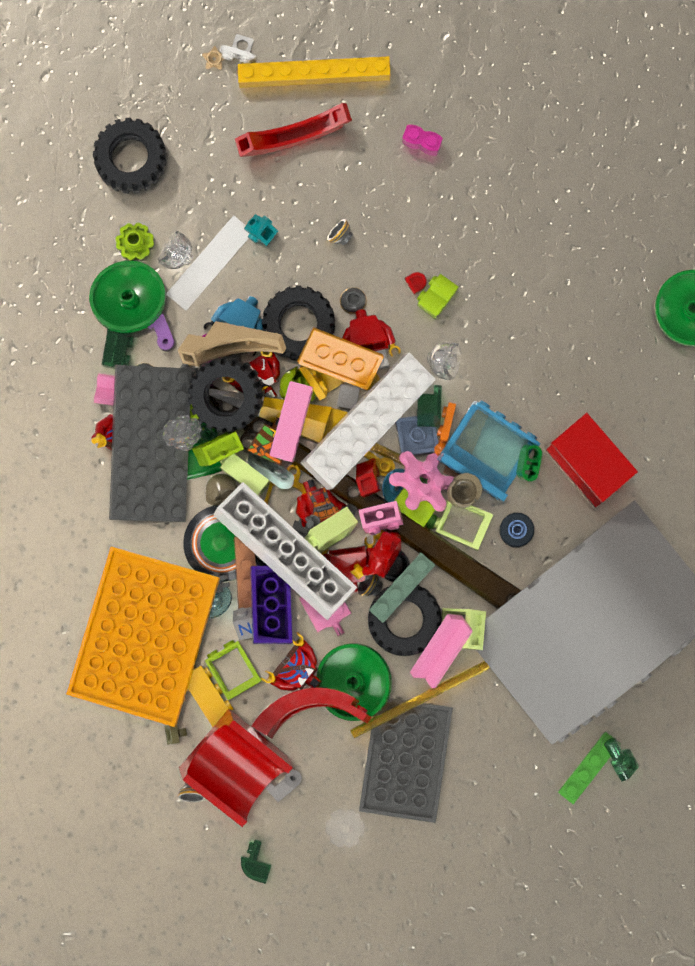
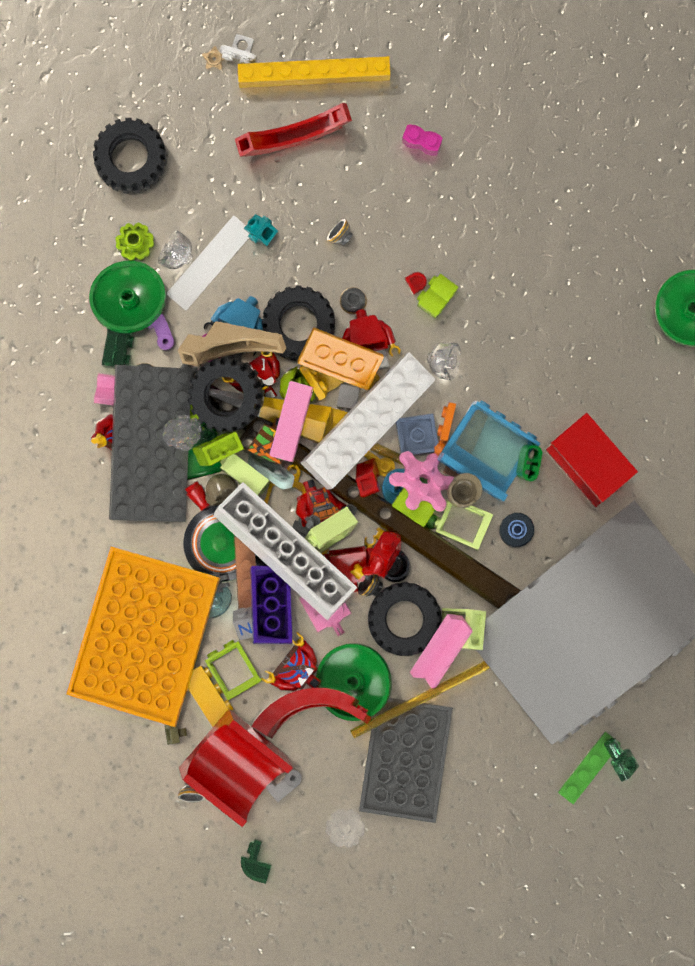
(197, 495): none -> red cone
(381, 517): bright pink brick -> none
(402, 587): sand green plate -> none
(429, 408): clear green panel -> none

